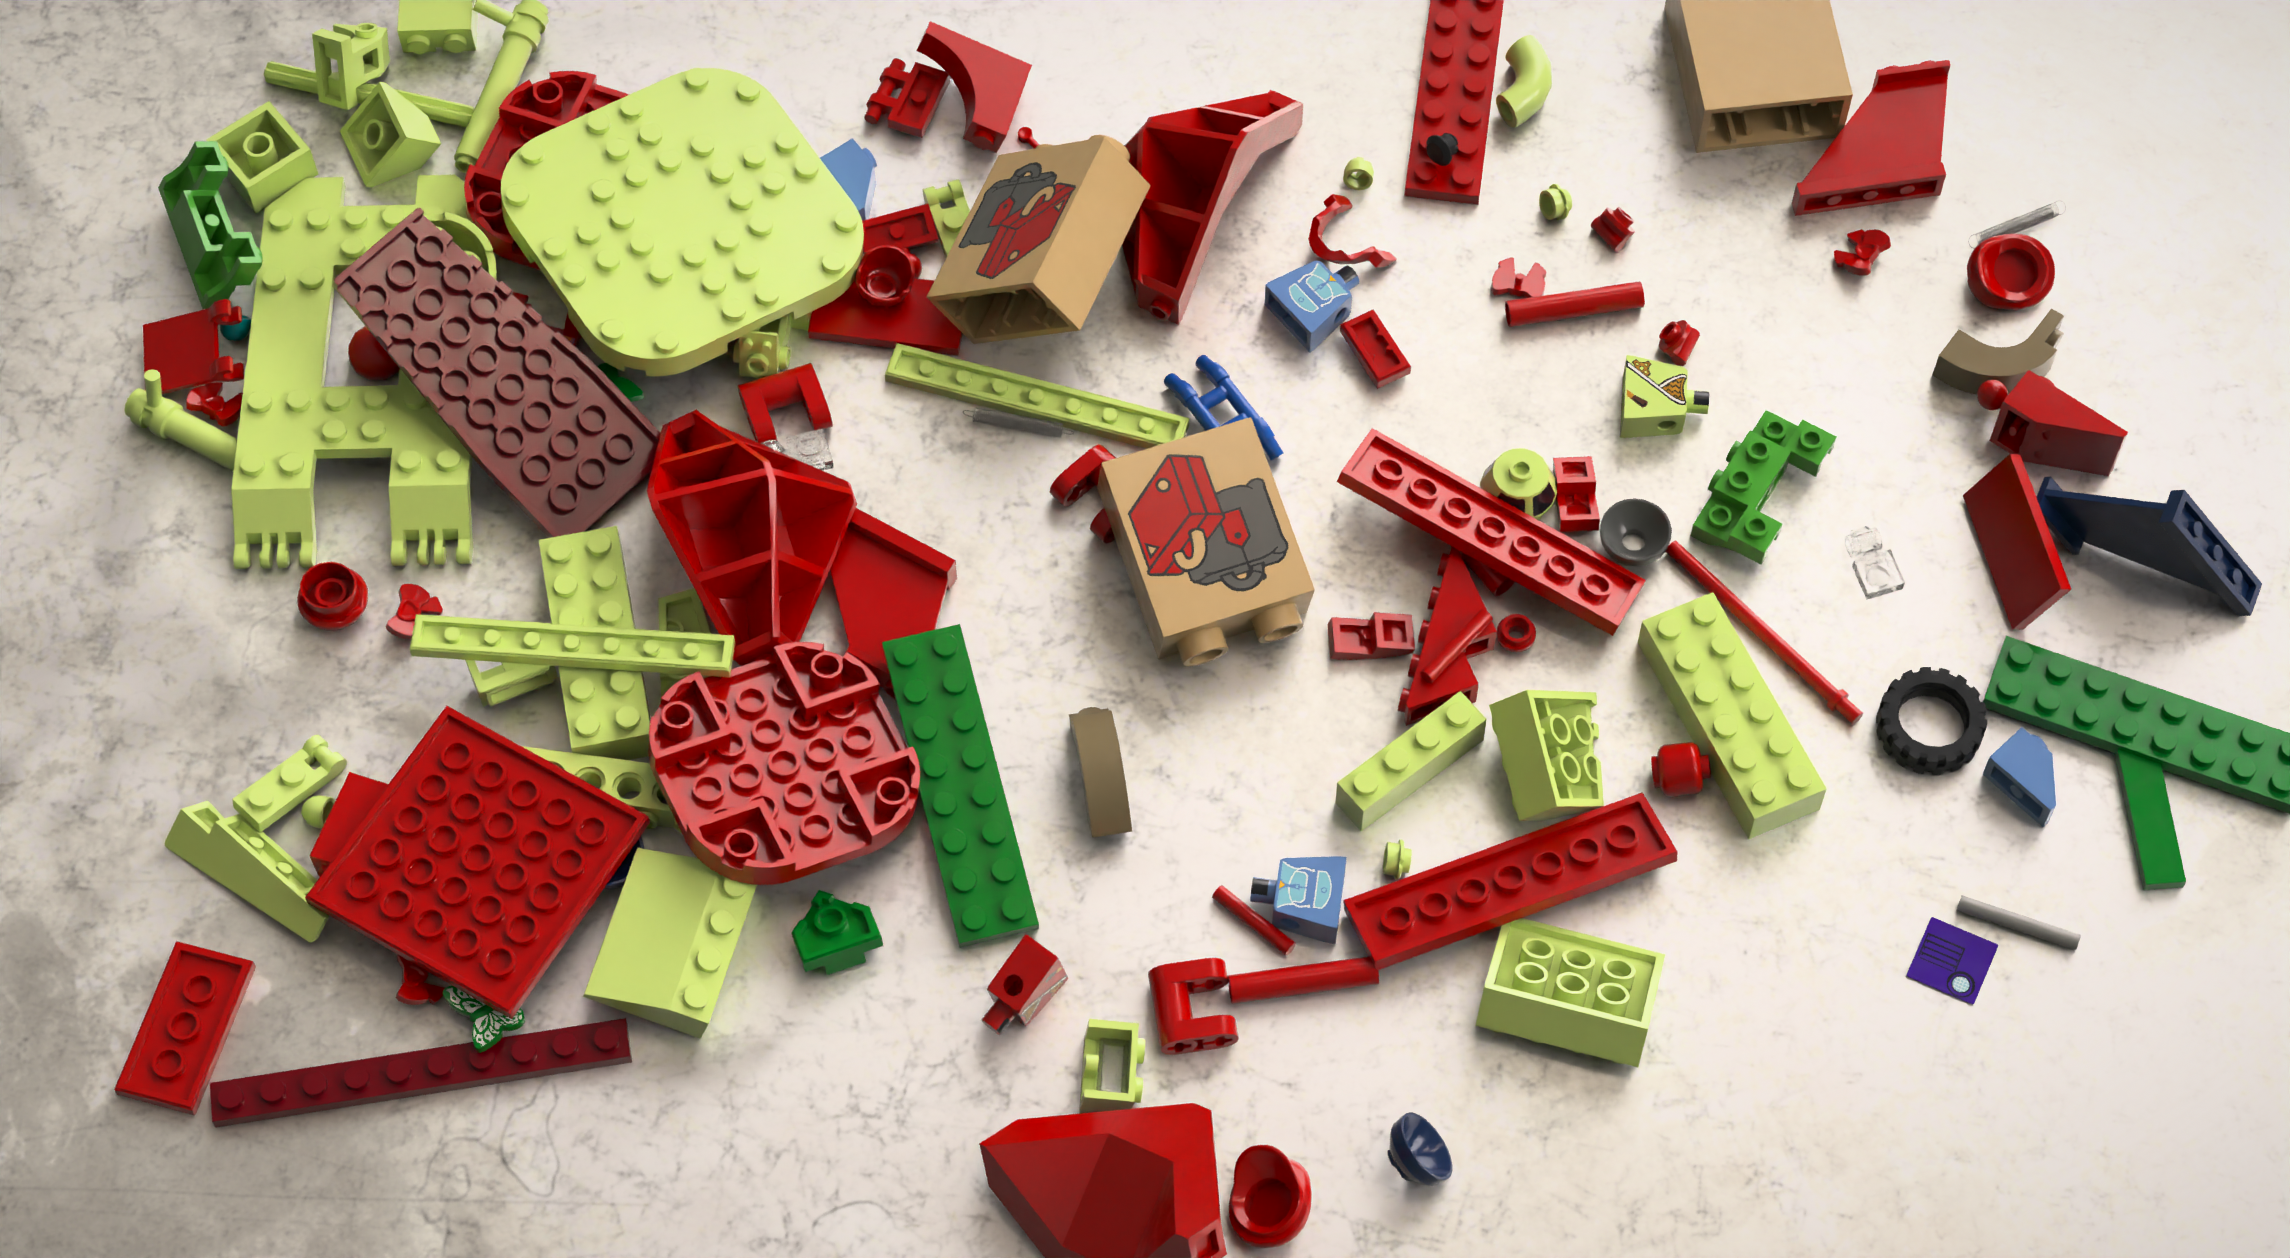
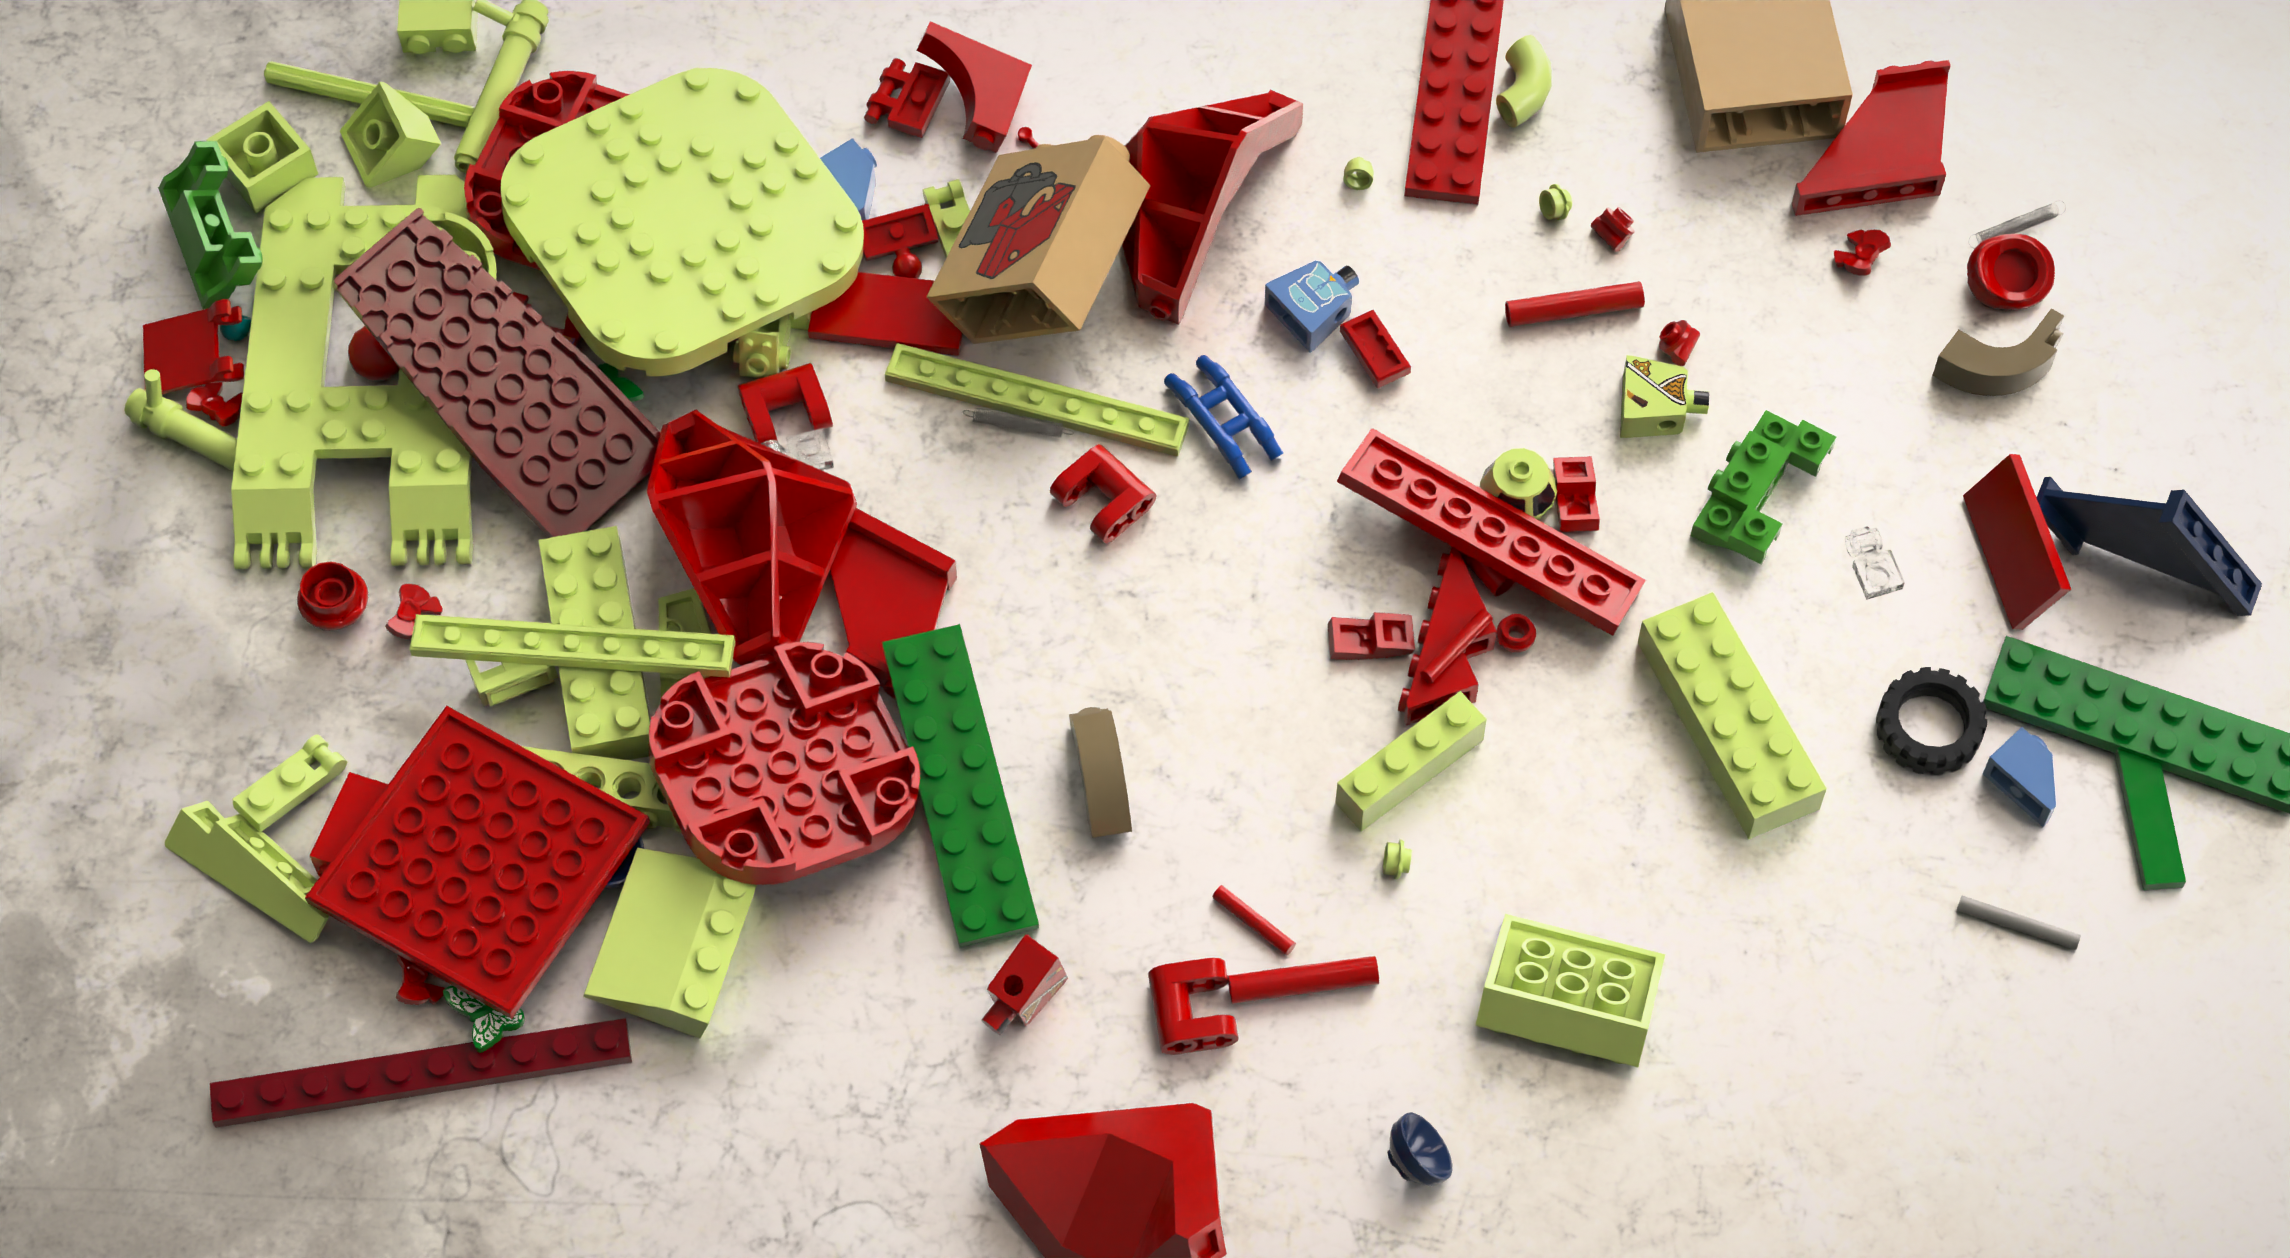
(185, 1028): red tile -> none
(317, 810): yellowish green hinge -> none
(360, 56): yellowish green tile -> none
(835, 934): green plate -> none
(885, 276): red hair -> none
(1110, 1066): yellowish green window -> none
(1206, 542): tan brick -> none
(1269, 1197): red piece -> none
(1305, 896): medium blue torso -> none
(1335, 205): red helmet -> none
(1442, 148): black piece -> none
(1509, 881): red plate -> none
(1518, 284): piece -> none
(1549, 752): yellowish green wedge -> none
(1637, 518): dark grey piece -> none
(1680, 769): red head -> none
(1835, 698): red bar -> none
(1952, 960): dark purple sticker -> none
(2051, 426): red slope -> none

